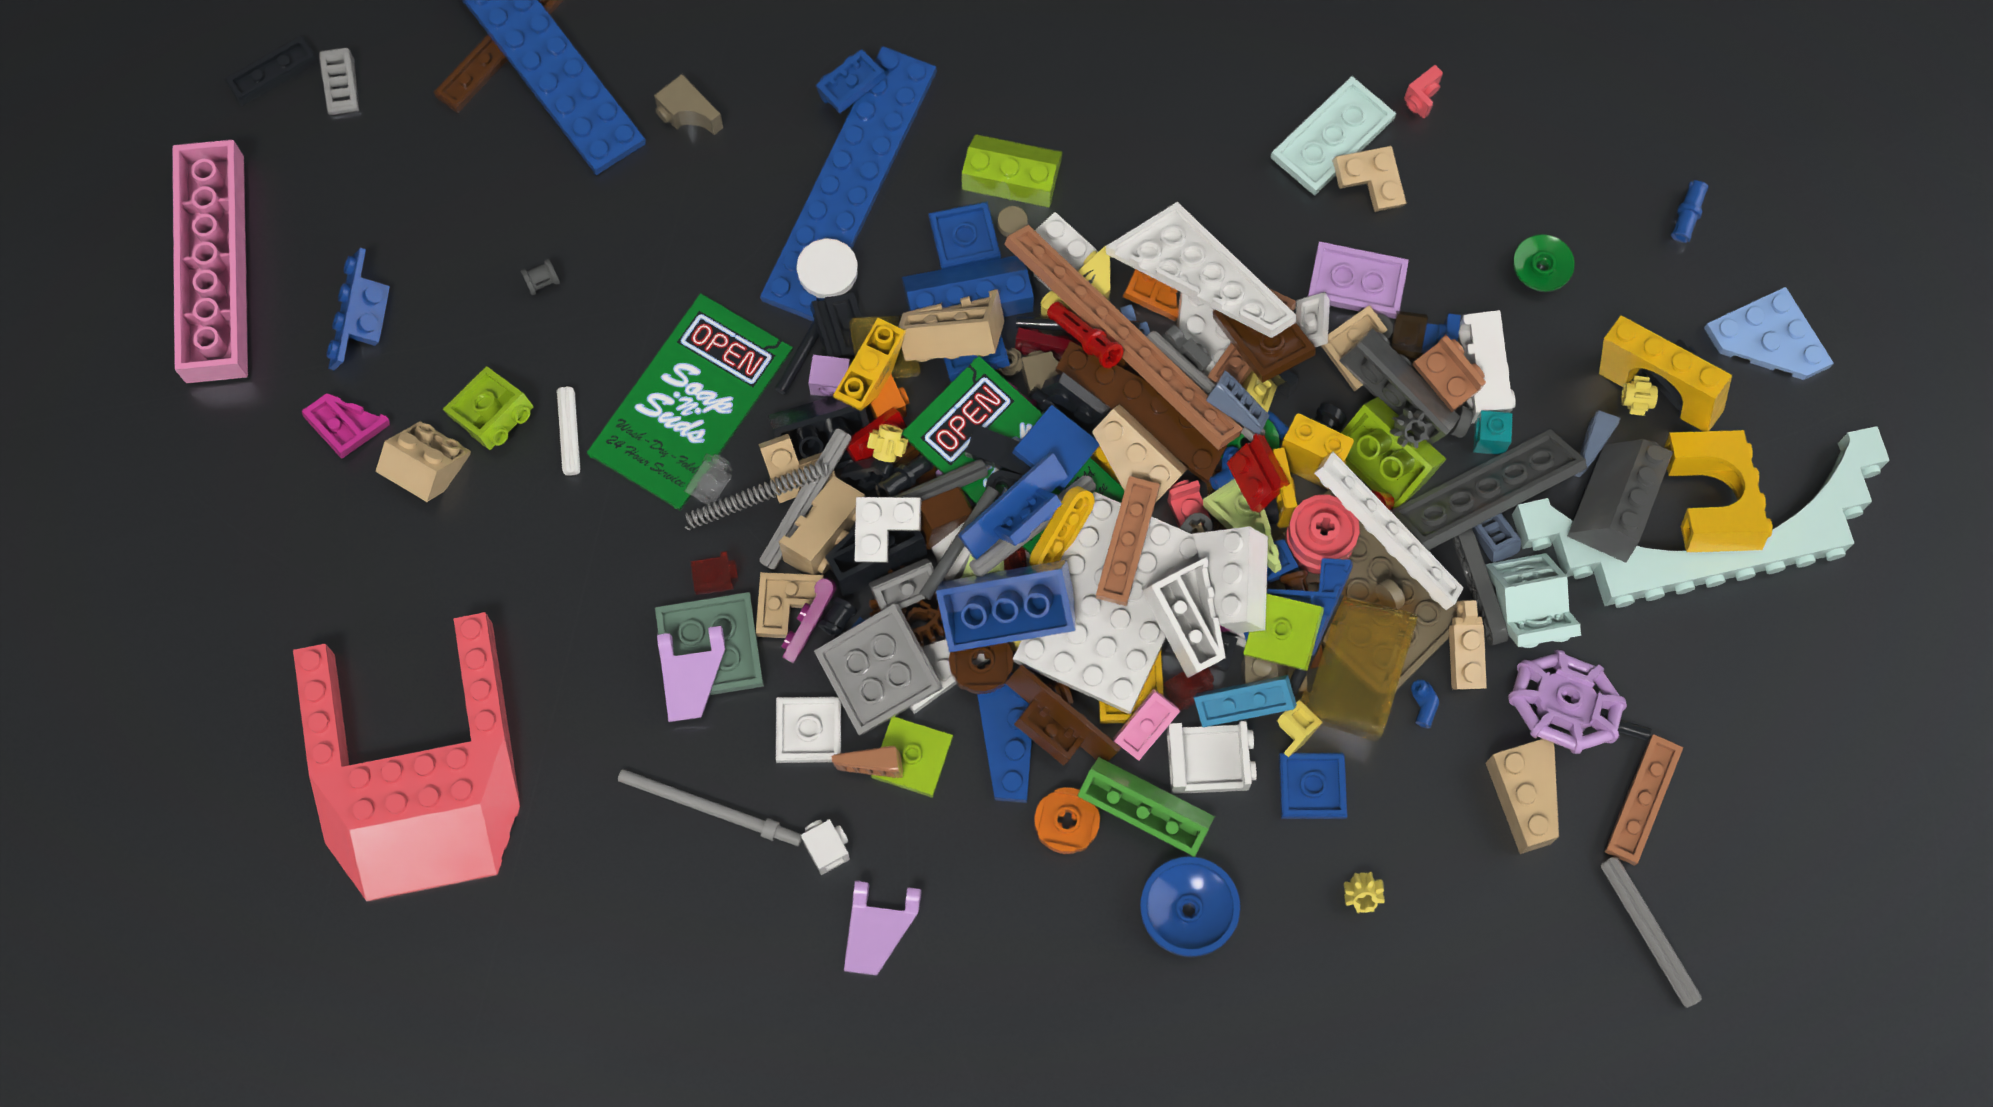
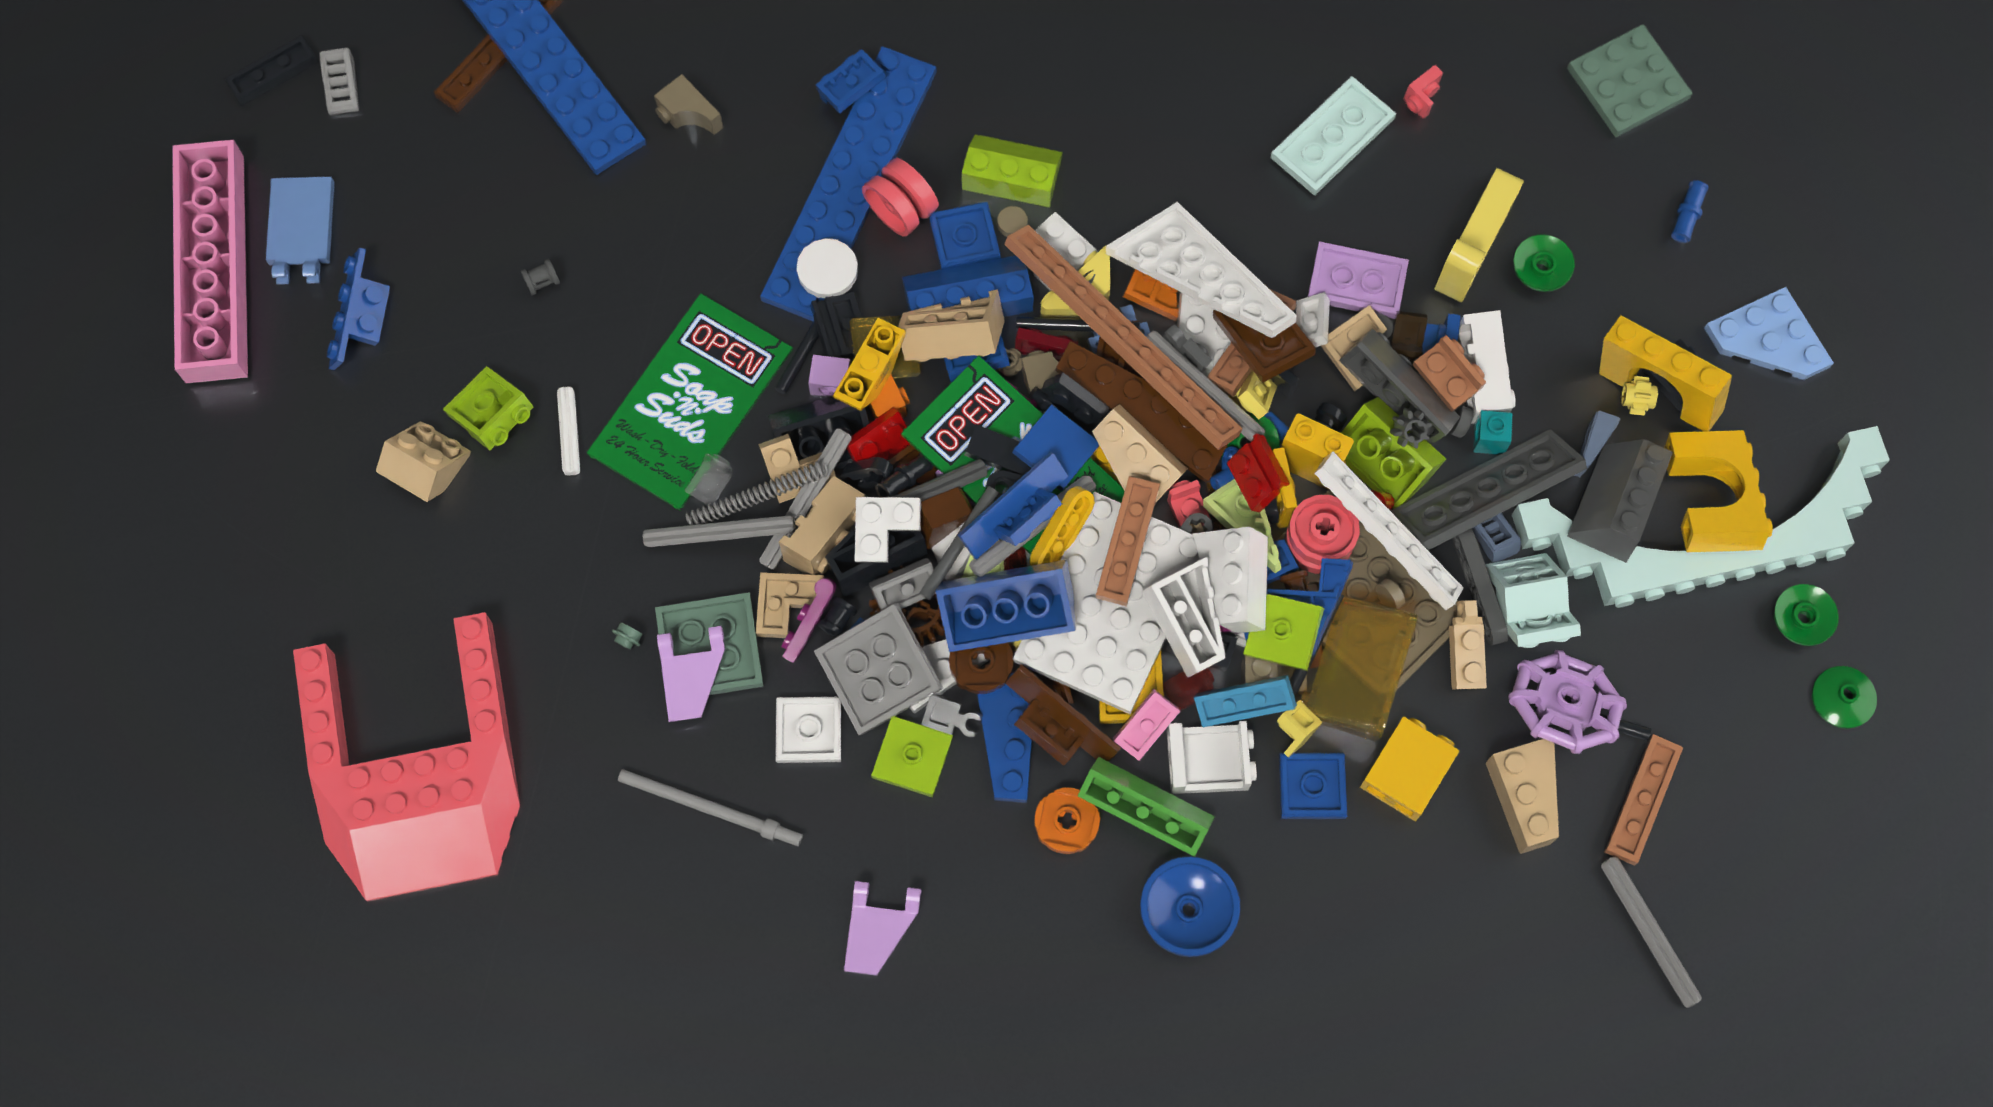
(299, 226): none -> medium blue tile
(343, 424): dark pink wing -> none
(627, 636): none -> sand green plate
(714, 574): clear red bracket -> none
(719, 531): none -> light grey axle
(825, 845): white brick -> none
(877, 761): nougat slope -> none
(887, 443): light yellow gear -> none
(900, 197): none -> coral wheel
(945, 715): none -> plate
(1093, 340): red pin -> none
(1237, 403): sand blue slope -> none
(1364, 892): light yellow gear -> none
(1376, 169): tan plate -> none
(1410, 768): none -> yellow panel
(1427, 701): blue arm -> none
(1478, 235): none -> light yellow beam
(1629, 80): none -> sand green plate
(1815, 605): none -> green dish
(1833, 705): none -> green dish

